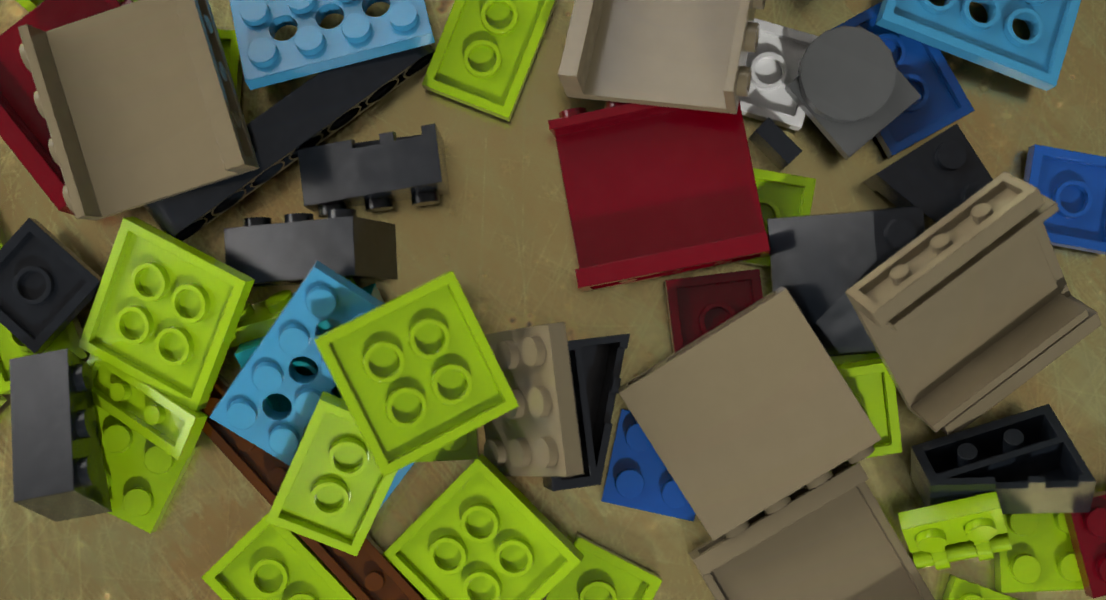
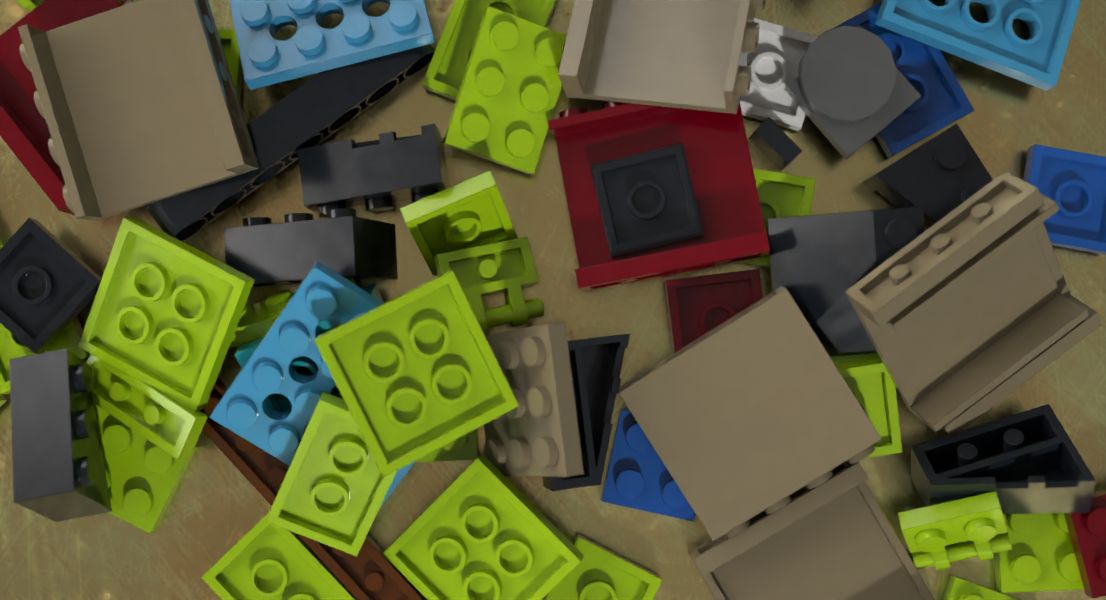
(459, 218): none -> lime plate
(492, 270): none -> lime plate
(507, 91): none -> lime plate
(647, 200): none -> black tile

